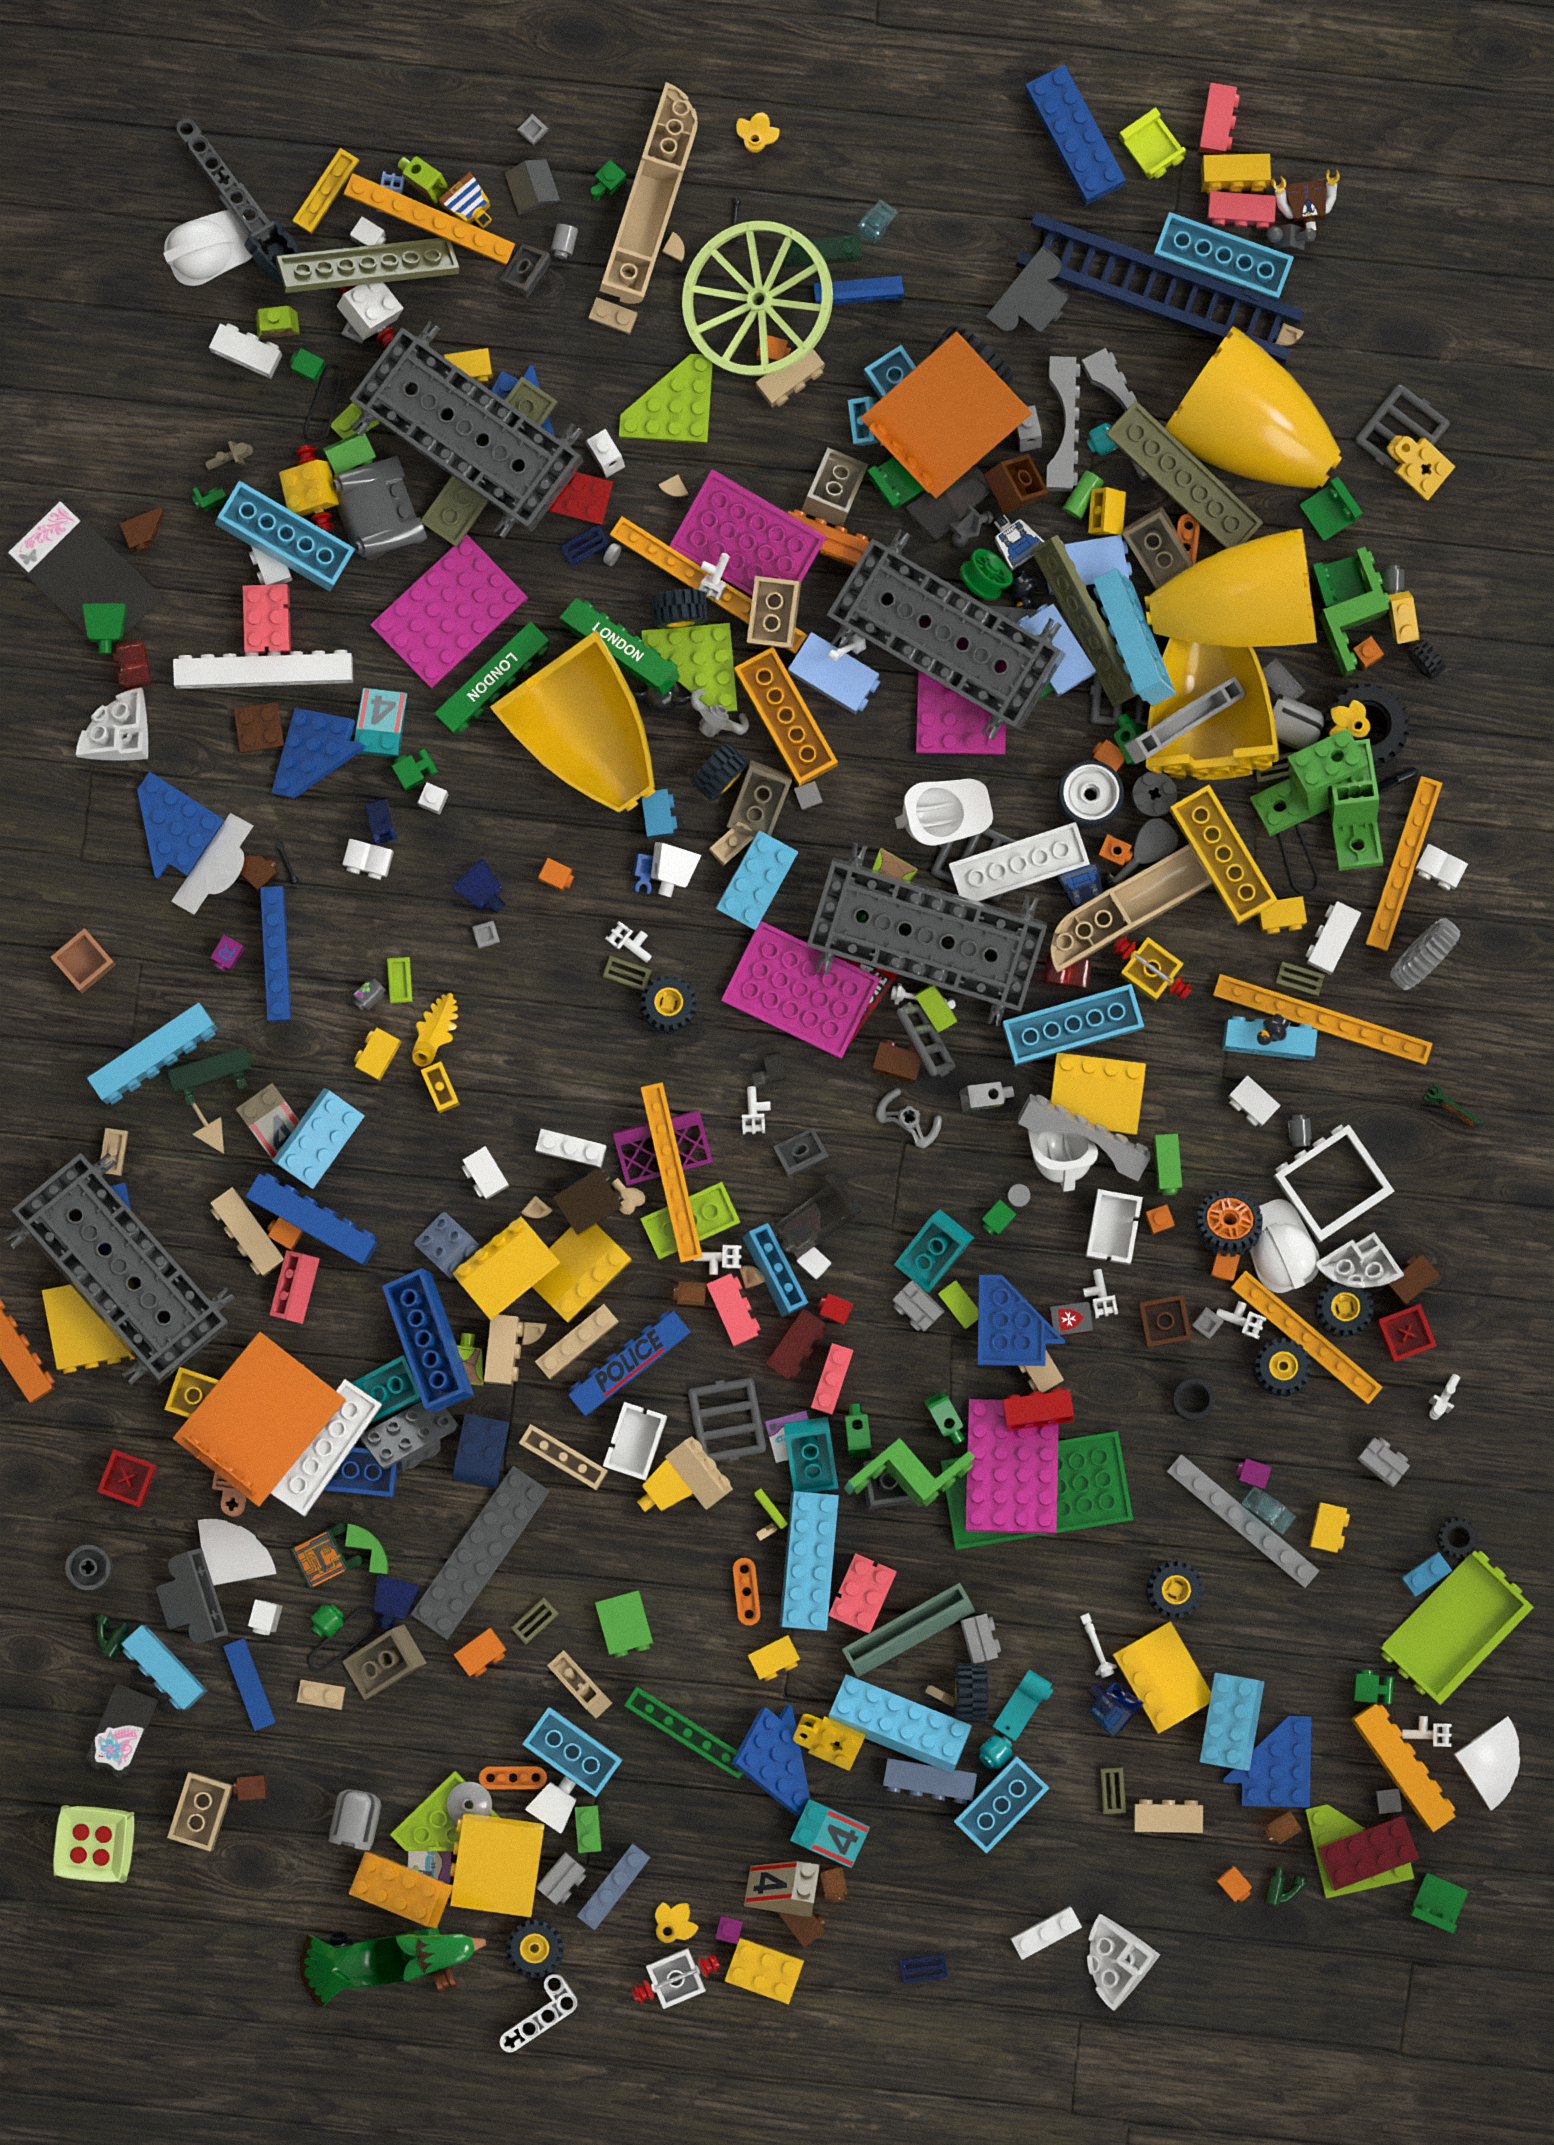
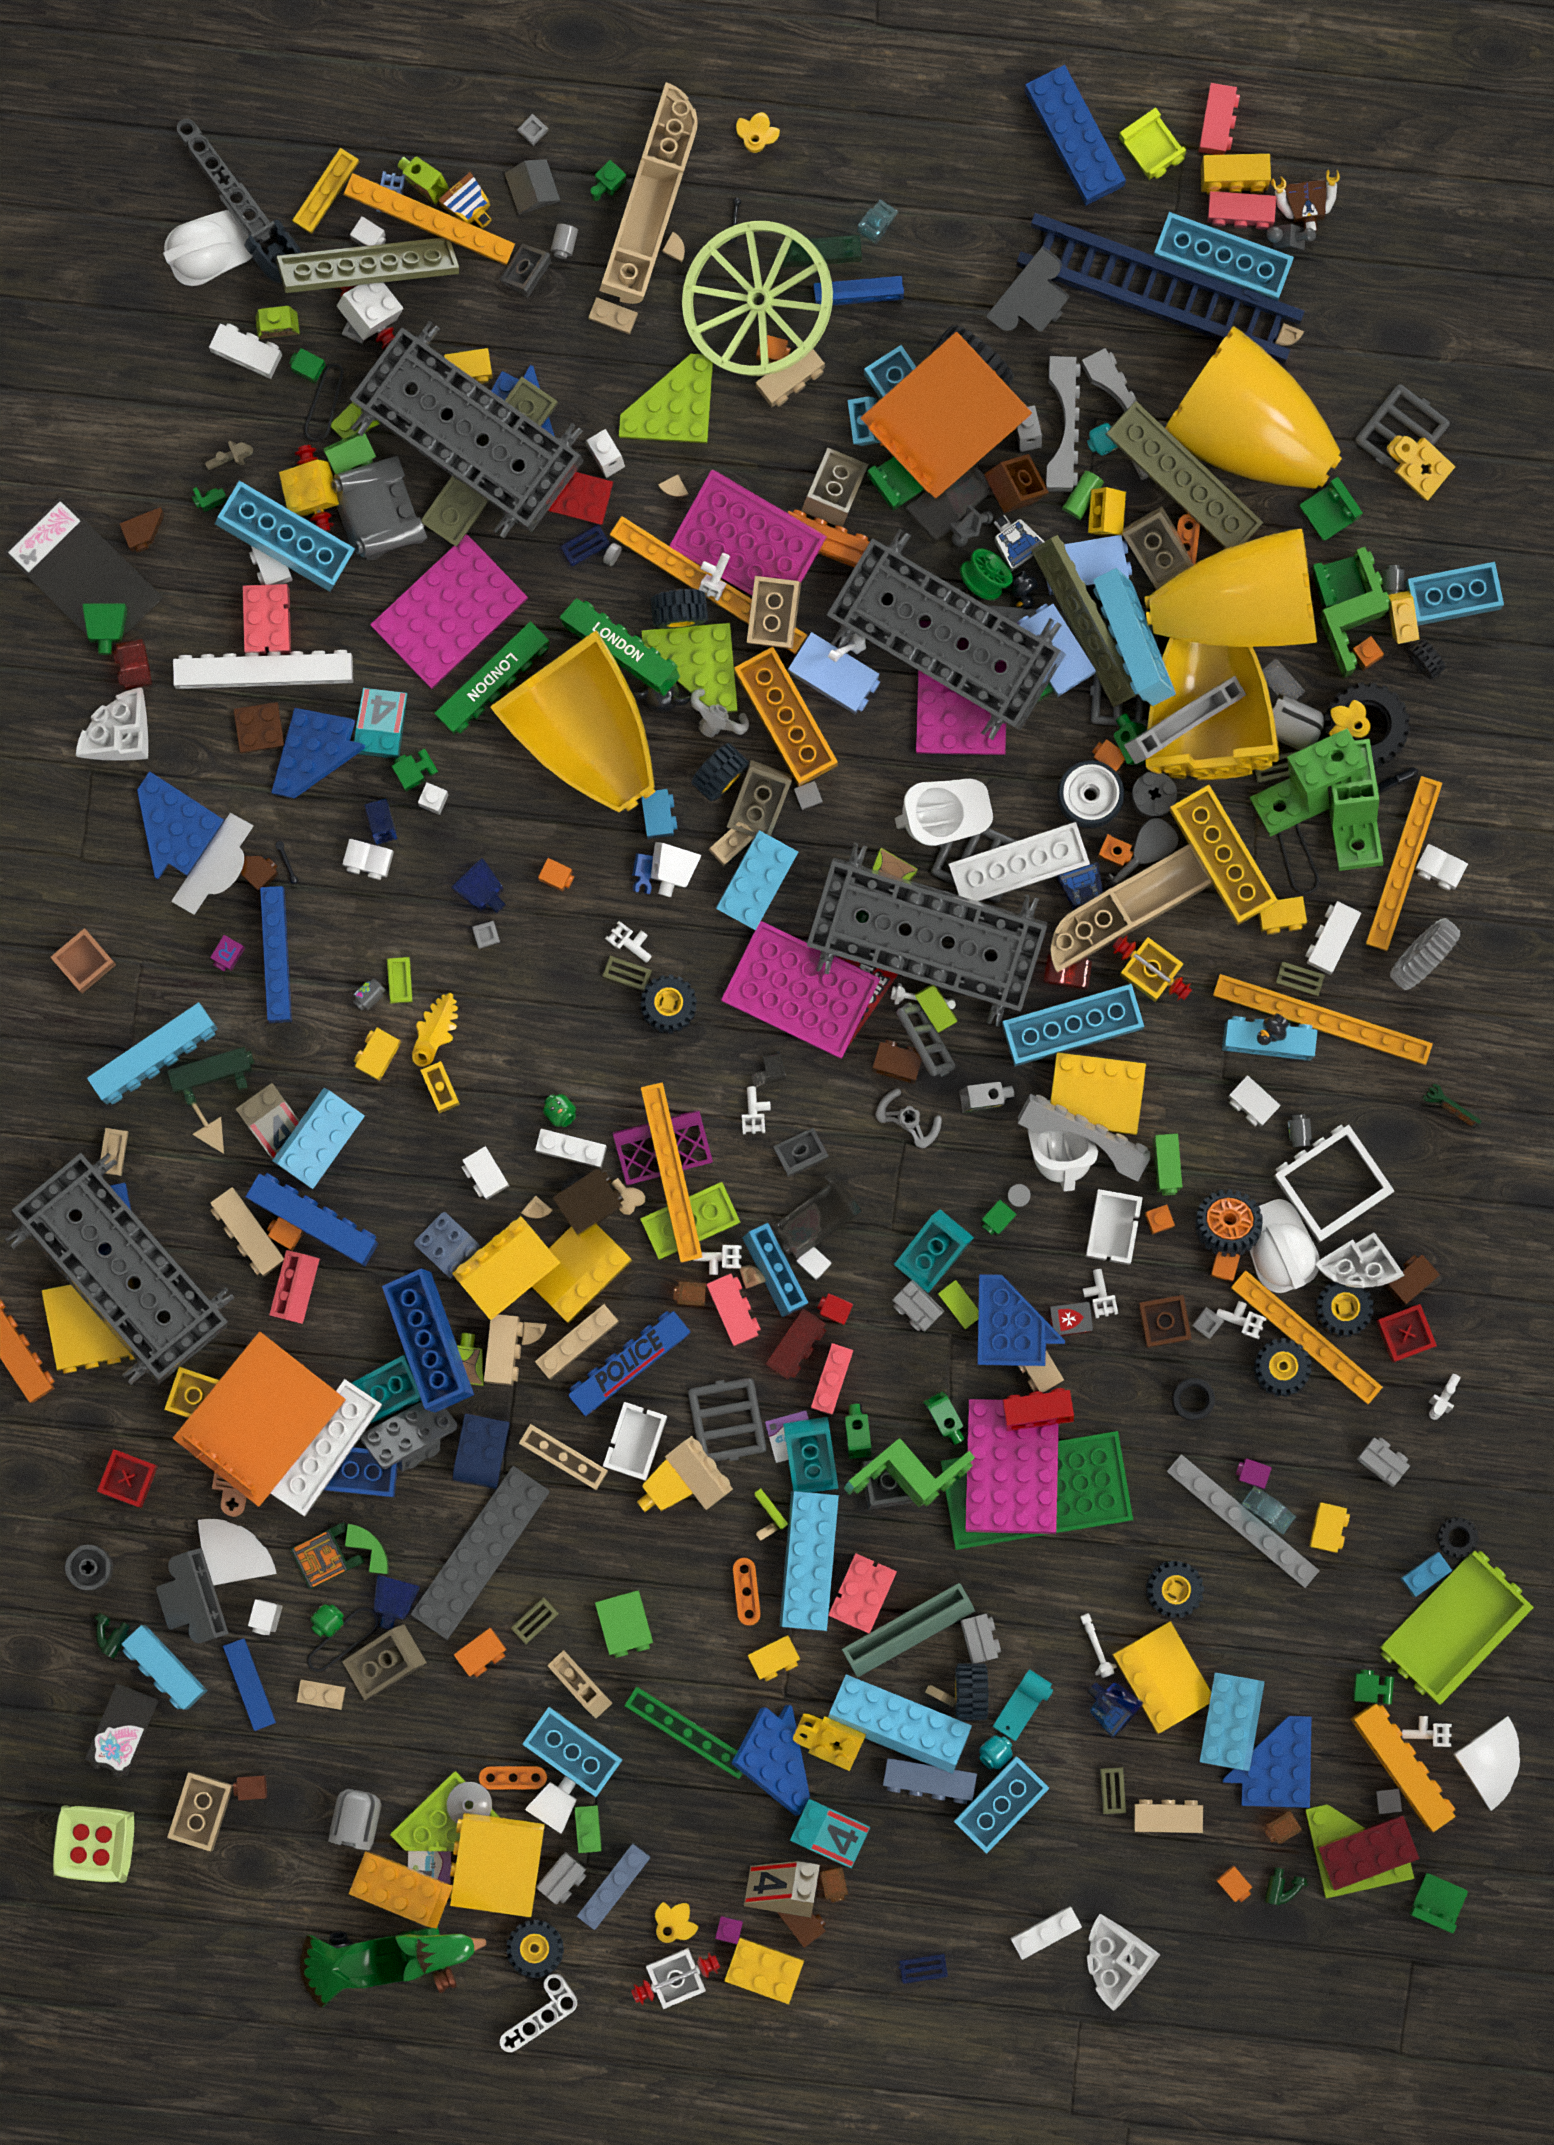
(559, 1110): none -> green head
(1455, 593): none -> medium azure brick

